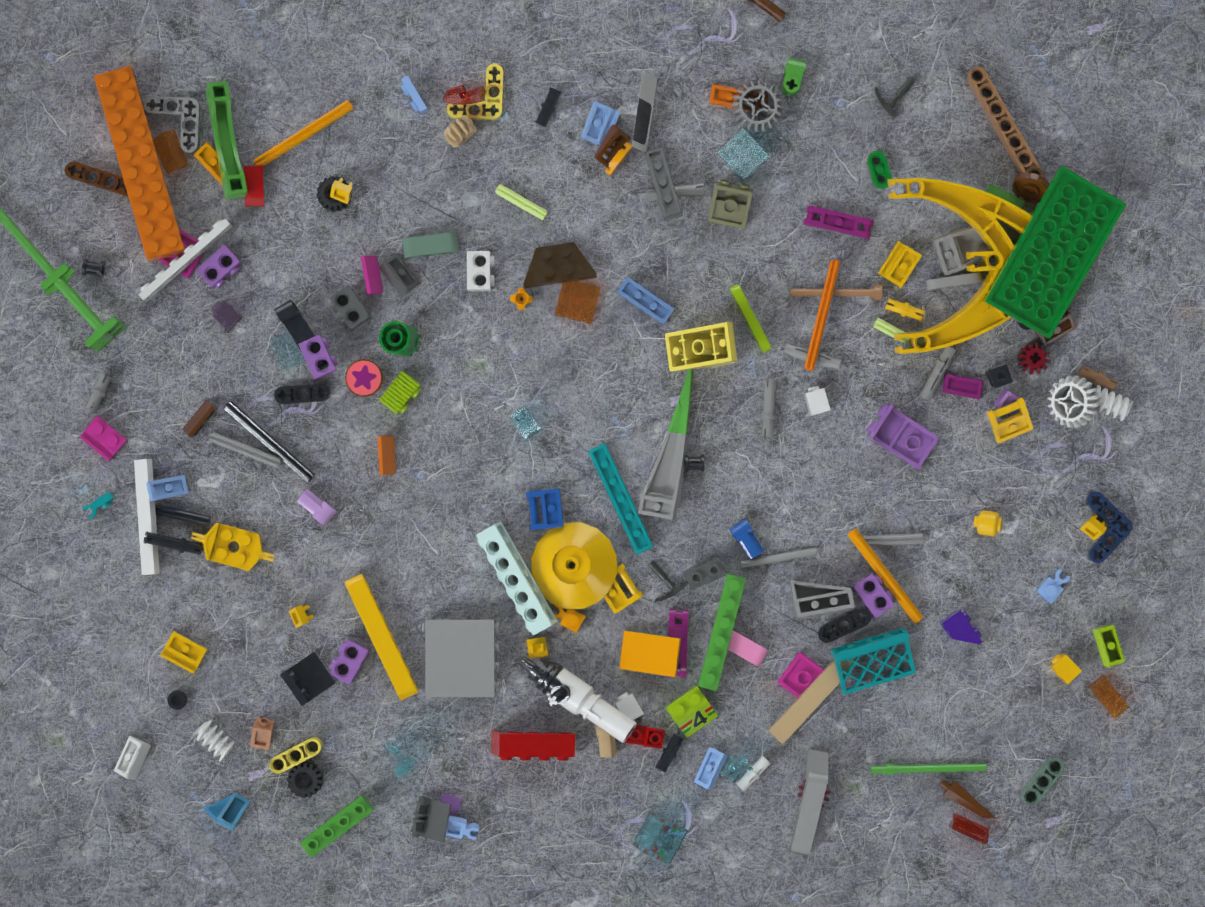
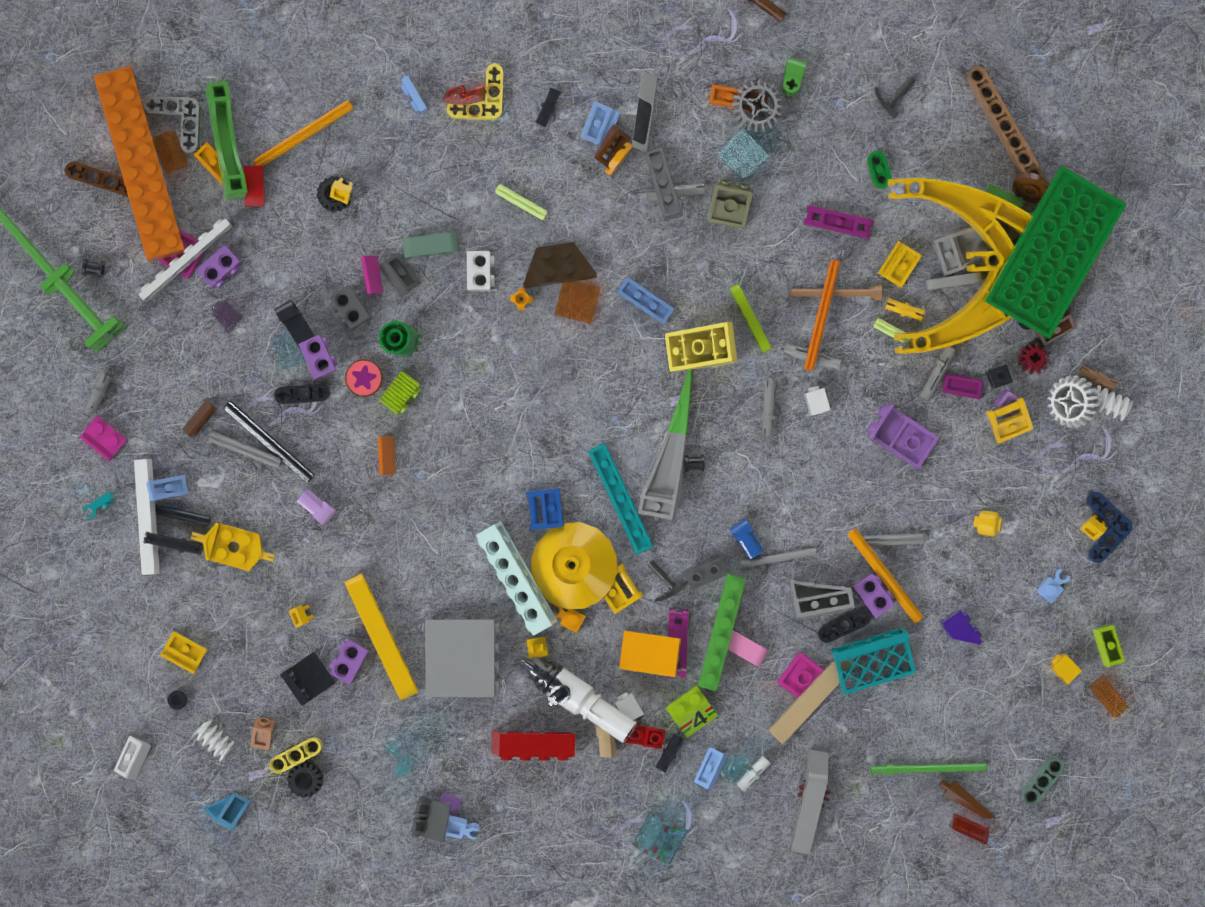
(337, 825): bright green brick -> none
(460, 131): tan gear -> none
(525, 423): clear light blue bracket -> none

